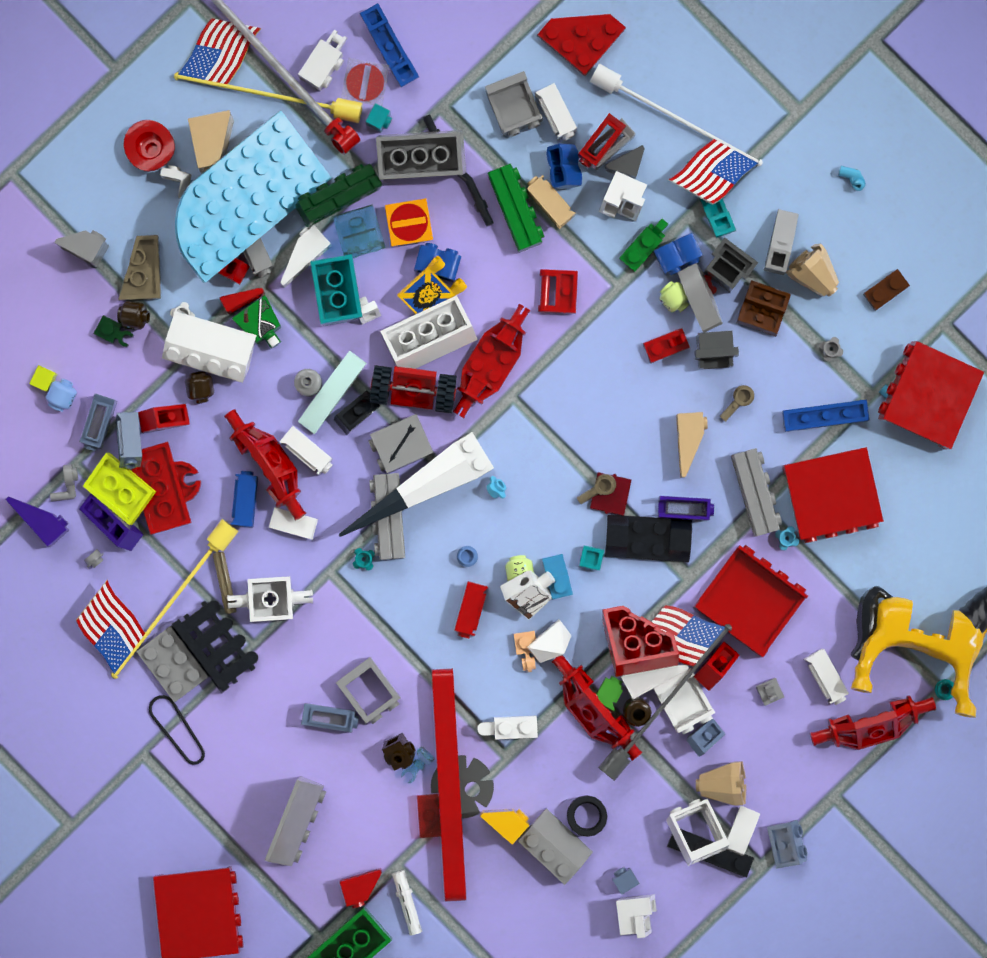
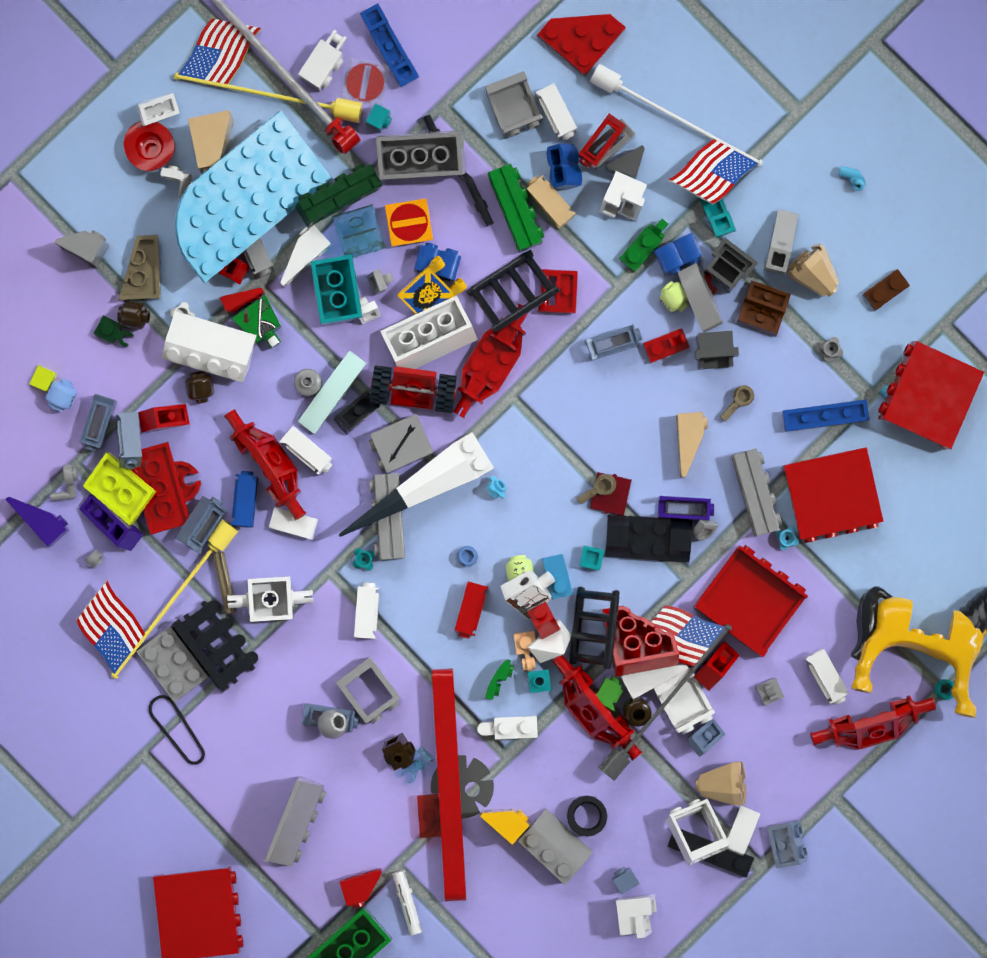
(157, 109): none -> white slope
(201, 523): none -> sand blue window
(332, 724): none -> light grey piece
(366, 611): none -> white window
(378, 281): none -> light grey tile
(502, 673): none -> green slope
(510, 269): none -> black bar
(543, 620): none -> red brick
(546, 686): none -> teal plate
(578, 636): none -> black bar
(613, 342): none -> sand blue window
(704, 529): none -> light grey tile

